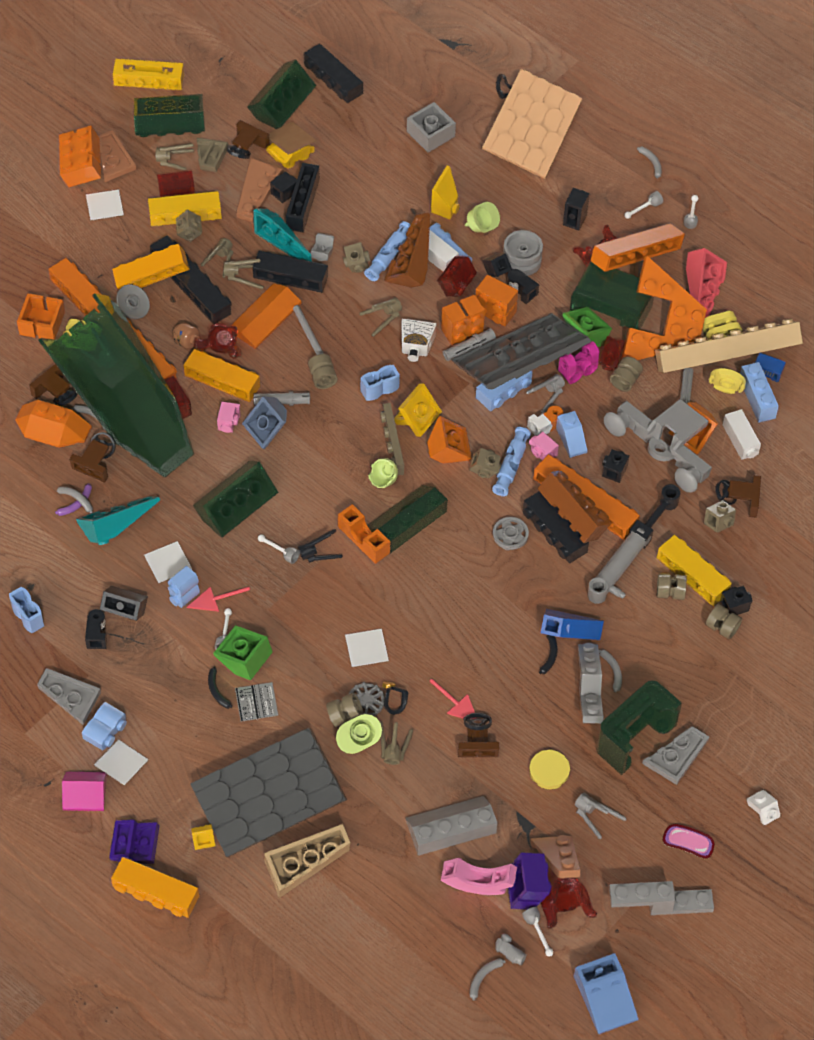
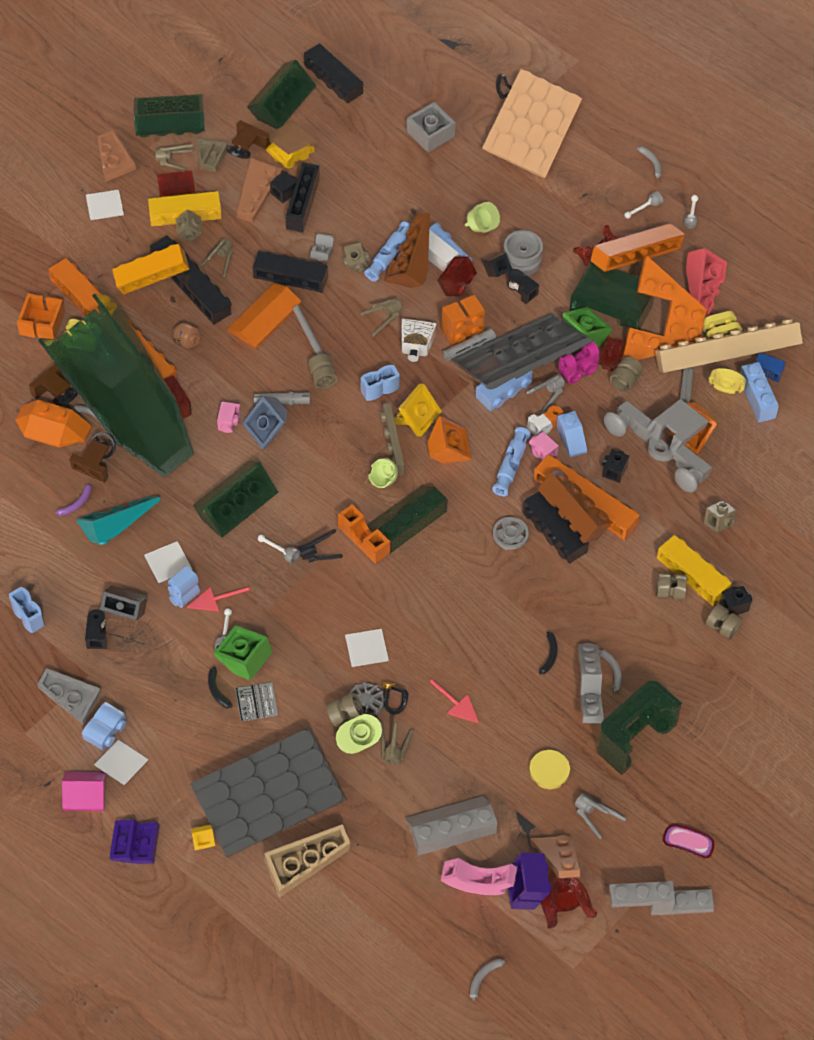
(78, 496): light grey piece -> none
(79, 156): orange piece -> none
(137, 298): light grey dish -> none
(148, 74): yellow brick -> none
(155, 887): light orange brick -> none
(217, 341): clear red hair -> none
(222, 375): light orange brick -> none
(232, 268): dark tan plant -> none
(277, 232): teal wedge -> none
(445, 195): yellow slope -> none
(478, 738): reddish brown piece -> none
(485, 463): dark tan brick -> none
(497, 300): orange piece -> none
(512, 953): light grey arm -> none
(532, 917): hinge -> none
(571, 626): blue slope -> none
(576, 209): black brick -> none
(605, 993): medium blue slope -> none
(639, 538): light grey piece -> none
(677, 756): light grey wing -> none
(741, 434): white brick -> none
(742, 491): reddish brown piece -> none
(765, 806): white bracket -> none

